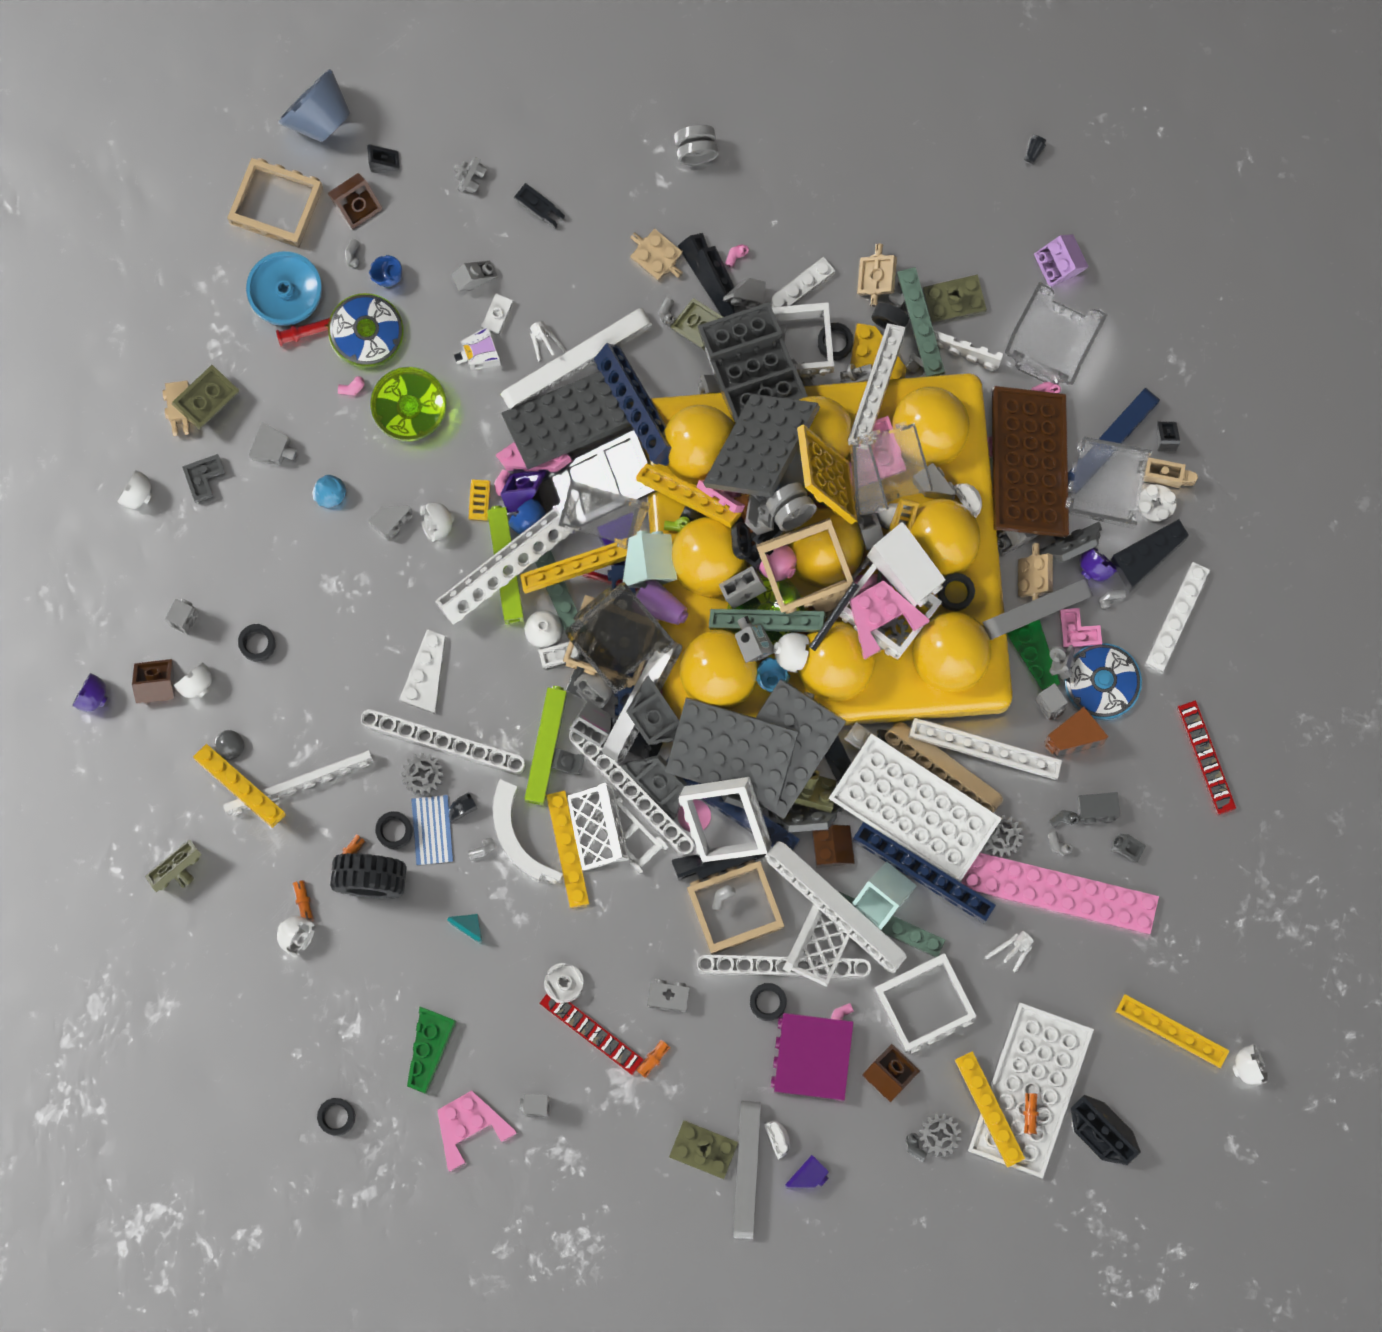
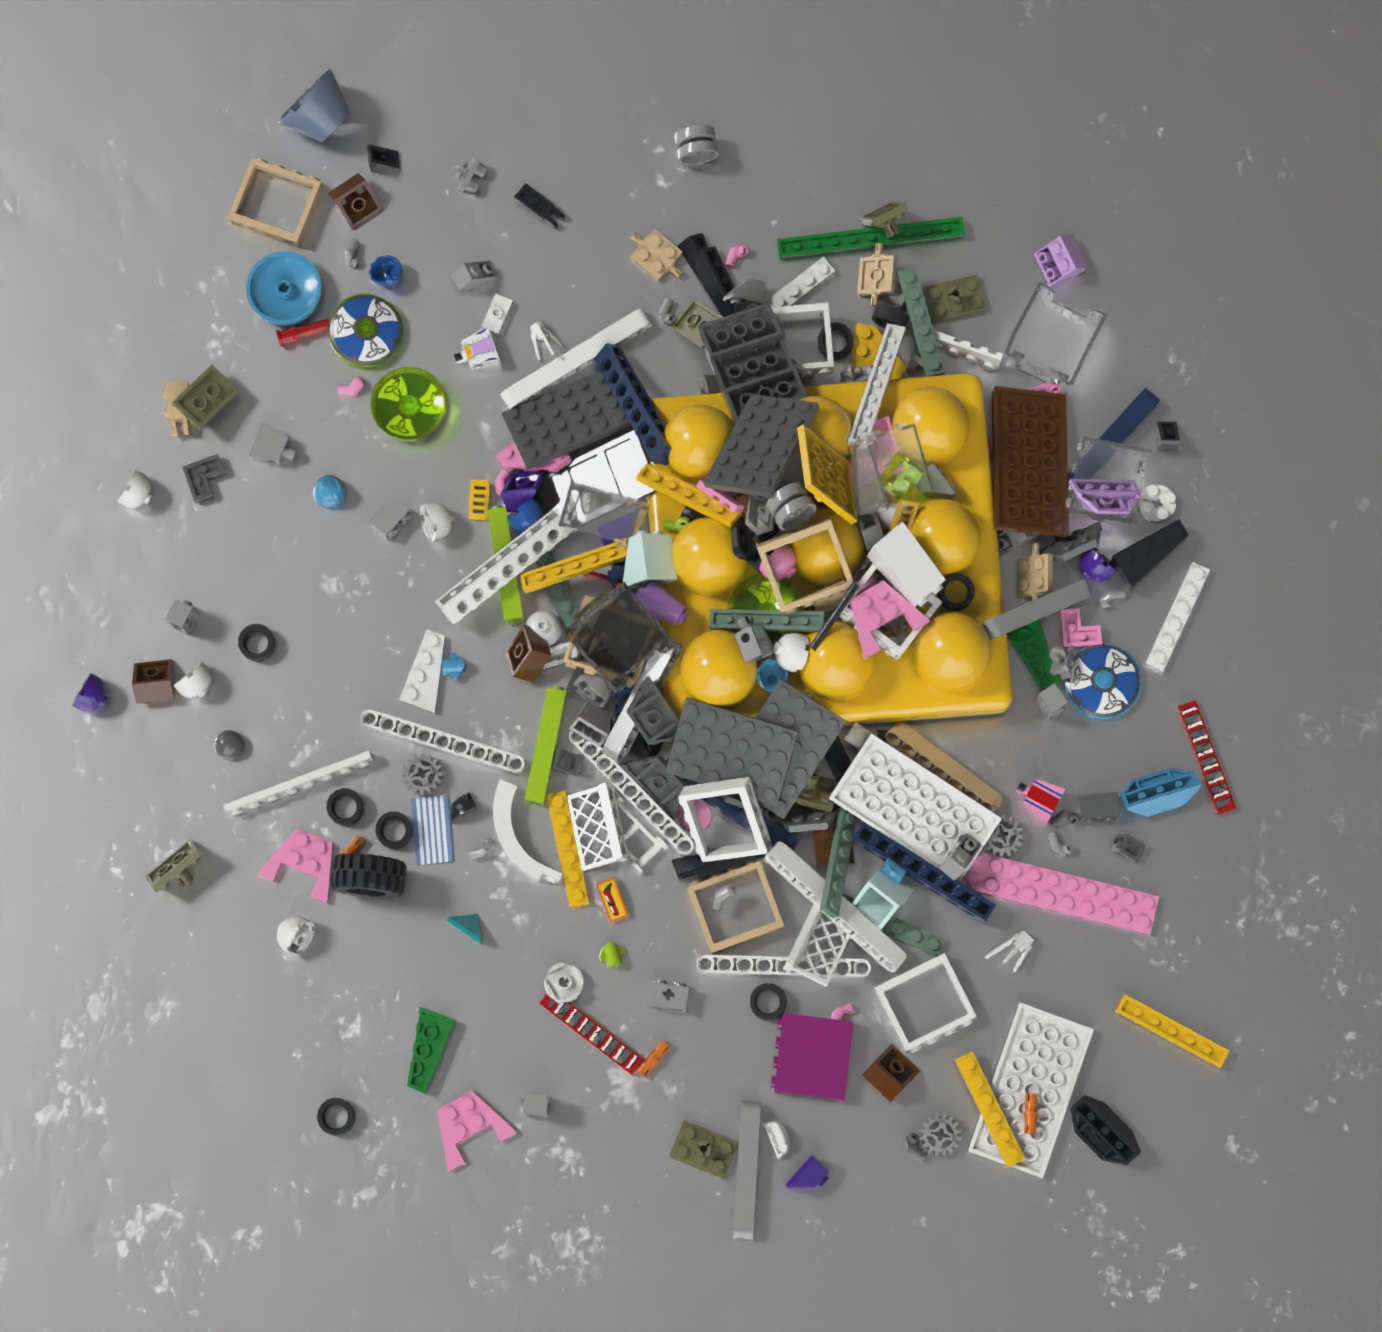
(239, 785): yellow plate -> none
(302, 899): orange pin -> none
(306, 854): none -> bright pink wing
(340, 793): none -> black tyre
(453, 666): none -> dark azure piece
(527, 654): none -> reddish brown slope
(612, 899): none -> slope
(612, 954): none -> lime piece
(742, 587): light grey brick -> none
(838, 863): none -> sand green plate
(868, 237): none -> green plate
(885, 217): none -> olive plate
(893, 870): none -> dark azure piece
(905, 480): none -> clear neon green plate
(960, 857): none -> light grey slope
(969, 497): white plate -> none
(985, 748): white plate -> none
(1035, 147): black cone -> none
(1040, 798): none -> torso
(1075, 735): dark orange slope -> none
(1106, 495): none -> lavender wedge
(1160, 791): none -> dark azure wedge
(1168, 473): tan hinge -> none
(1250, 1066): white cylinder -> none

